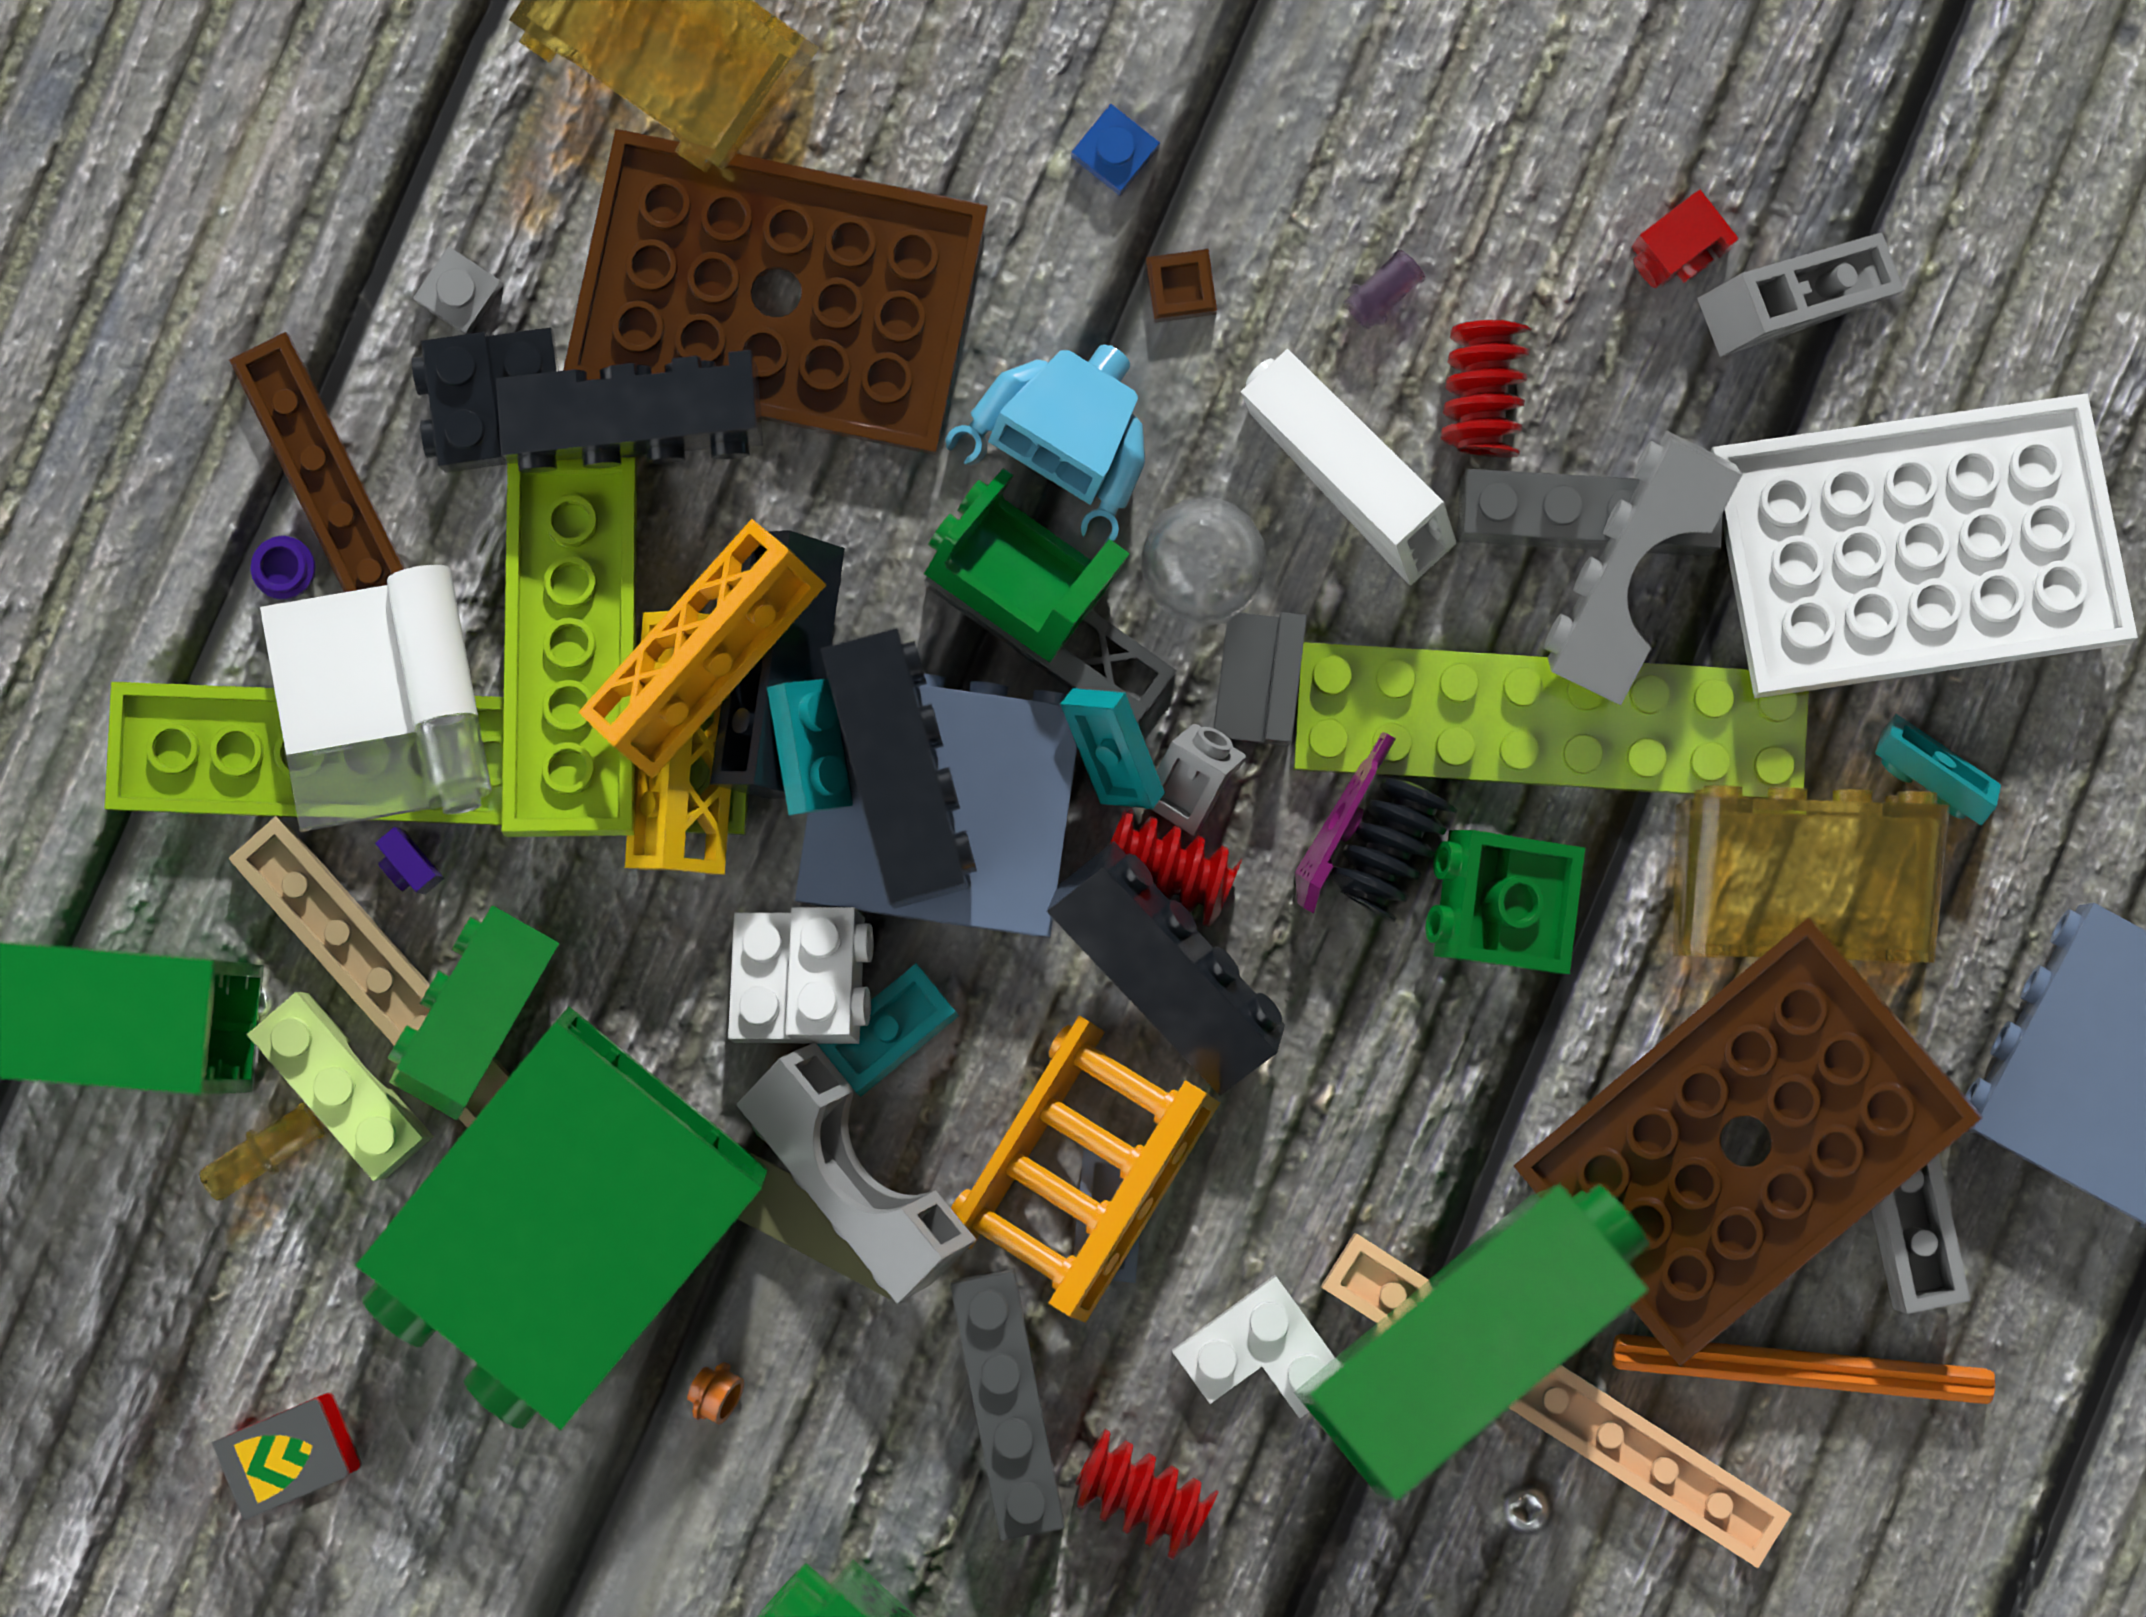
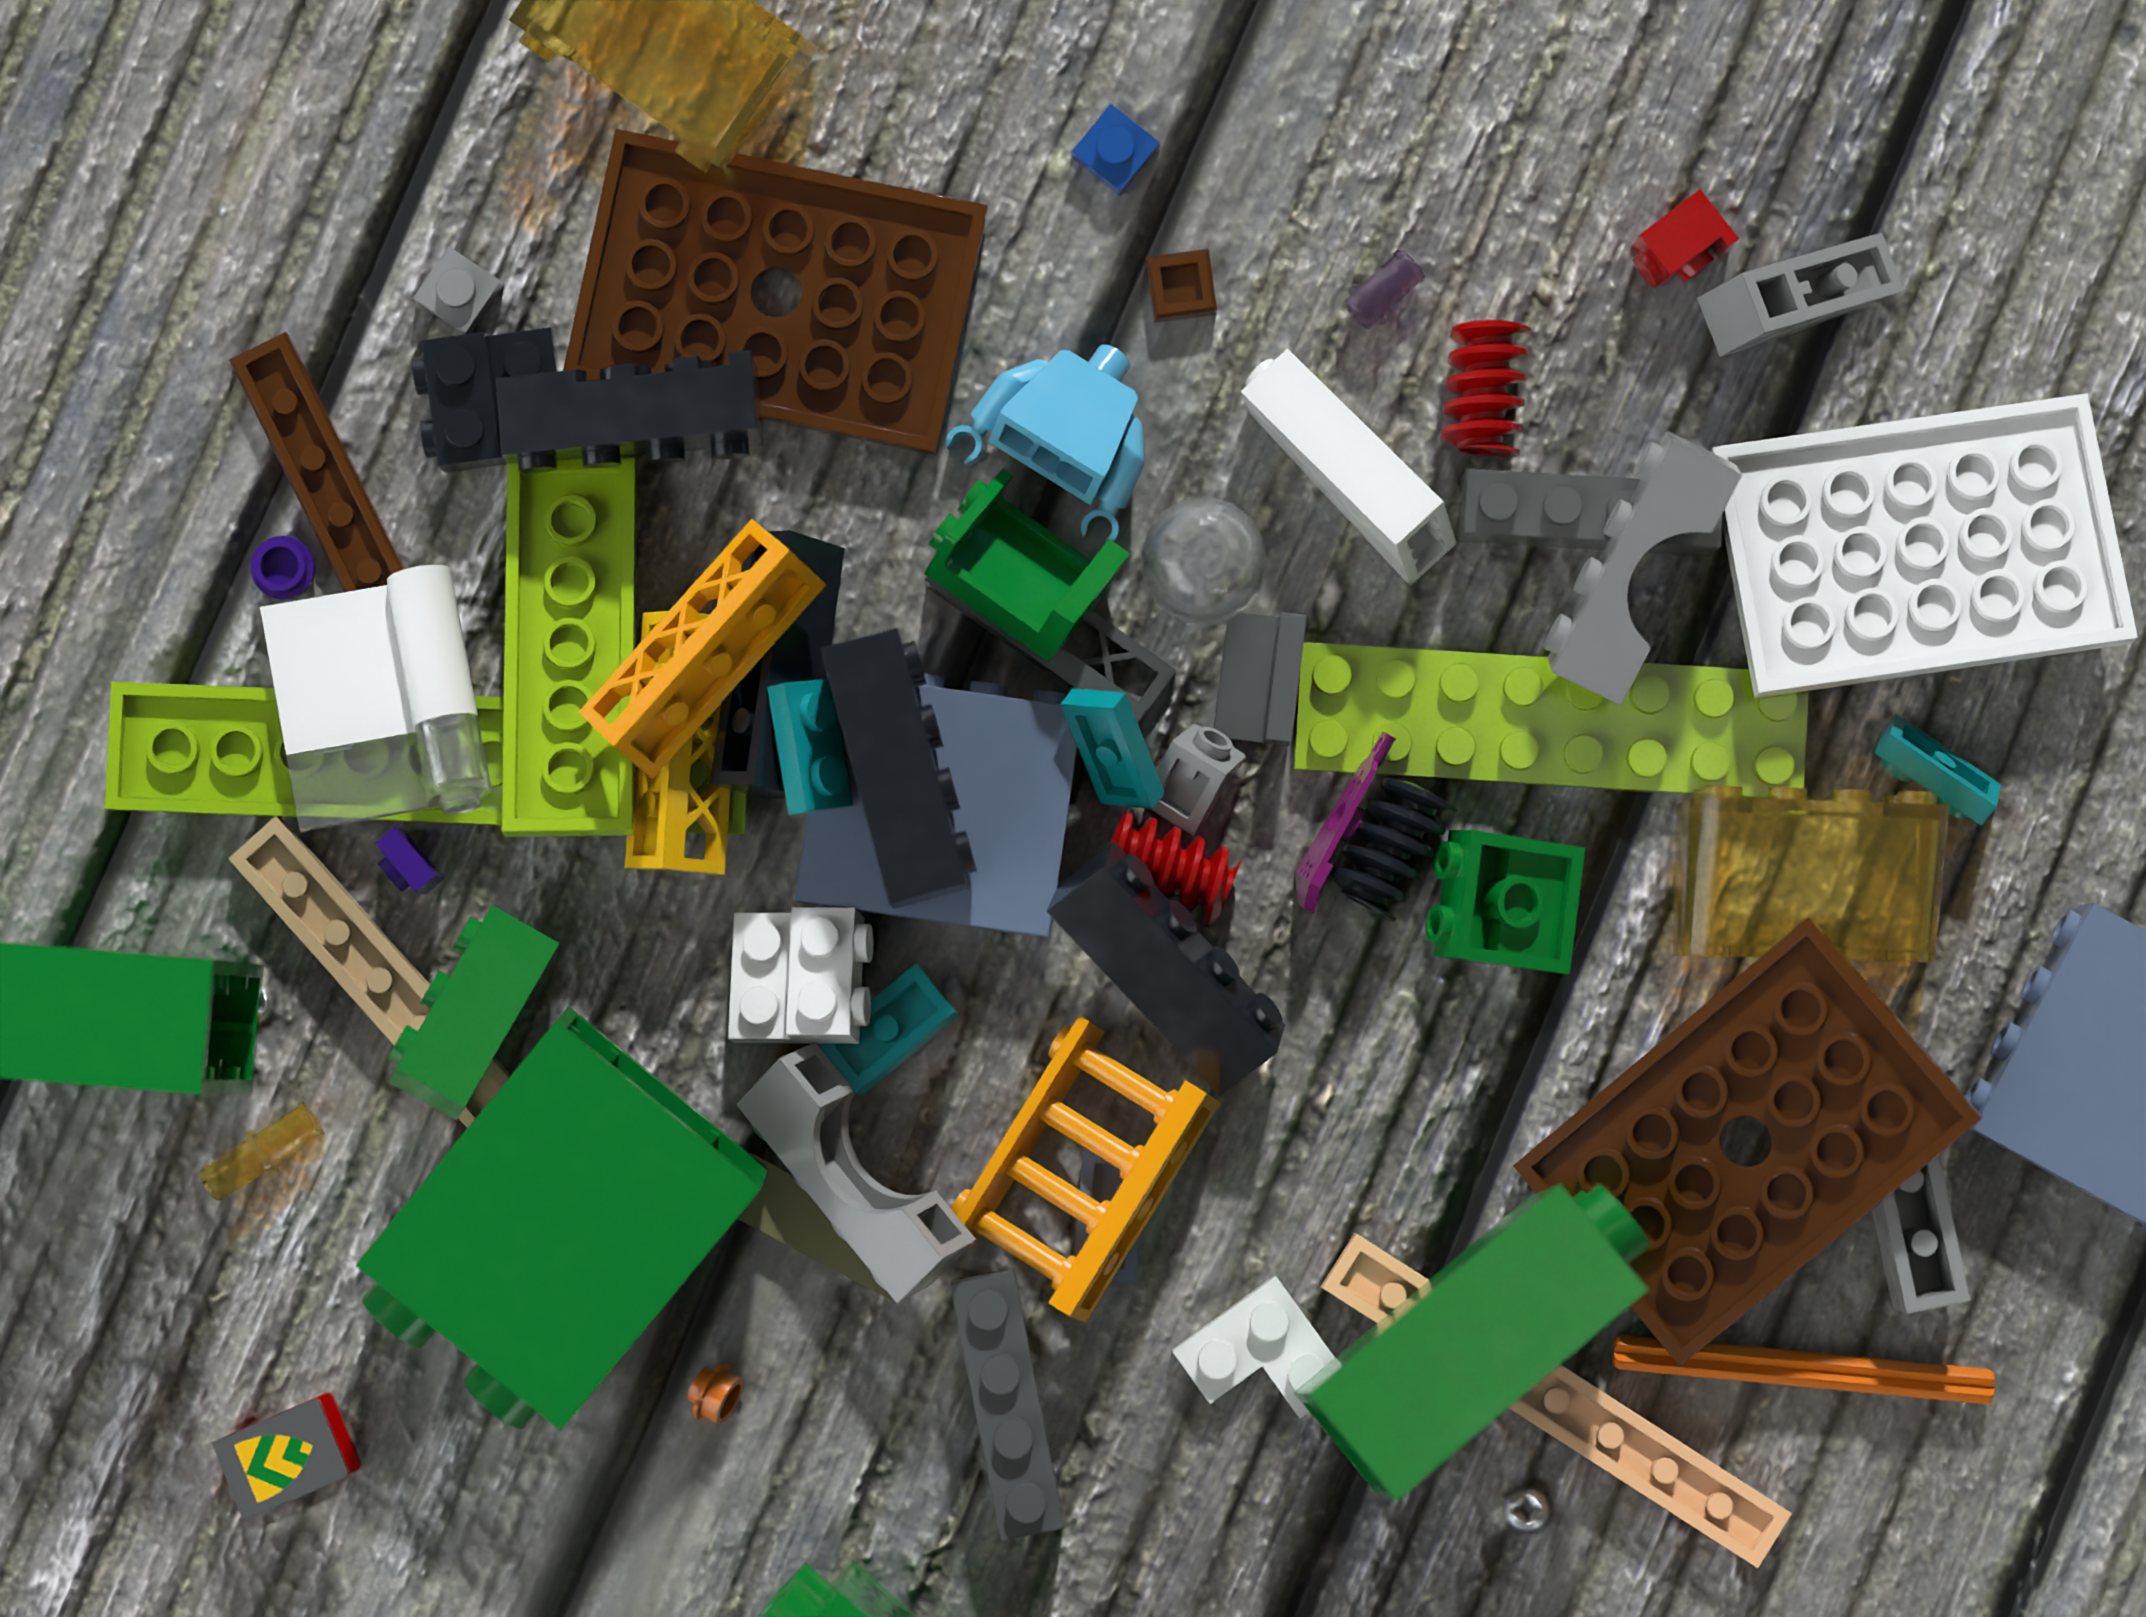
(338, 1088): yellowish green arch -> none
(1143, 1495): red piece -> none

